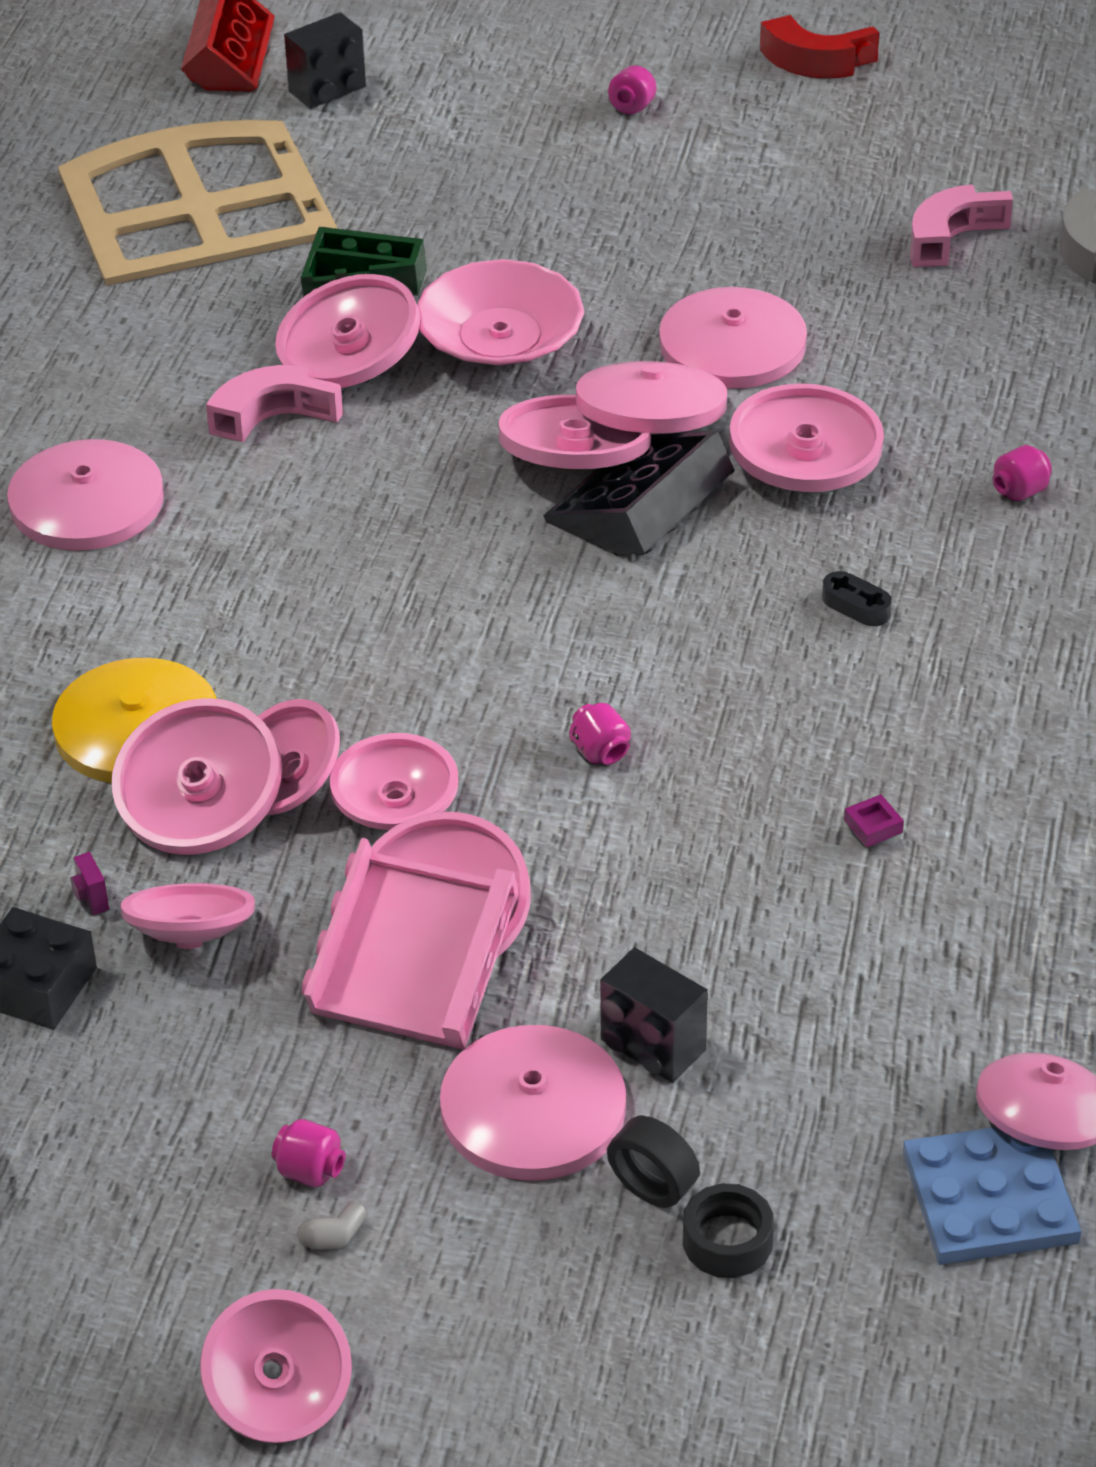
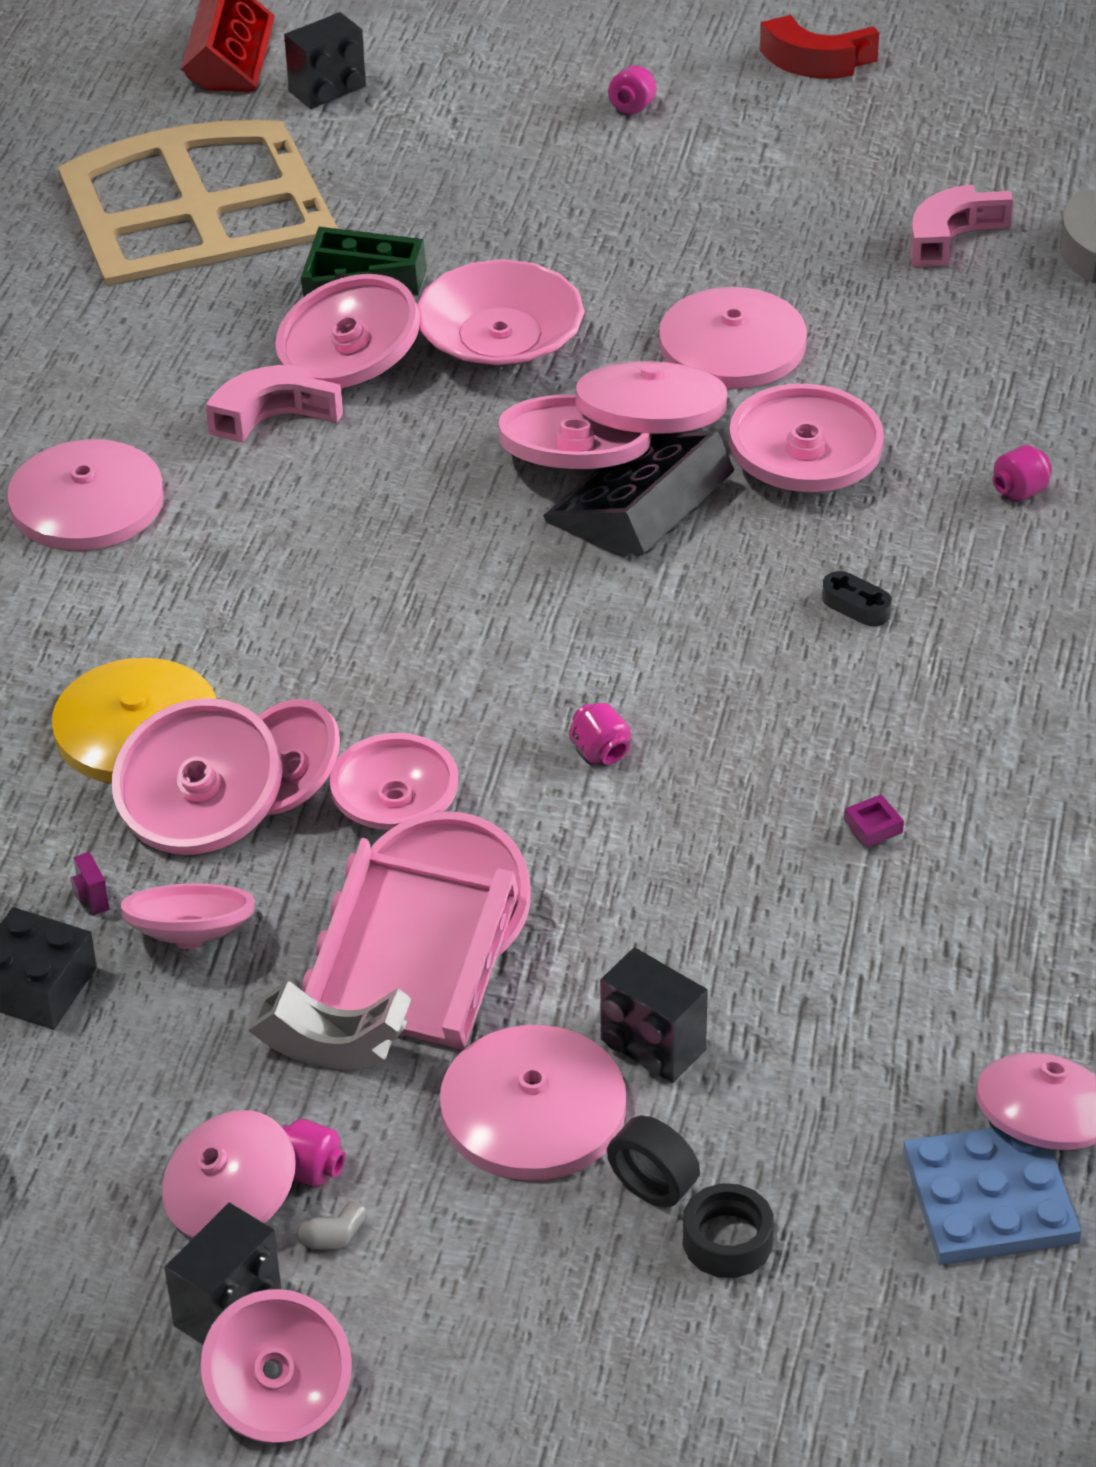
(218, 1267): none -> black brick
(250, 1170): none -> bright pink dish
(326, 1035): none -> light grey arch

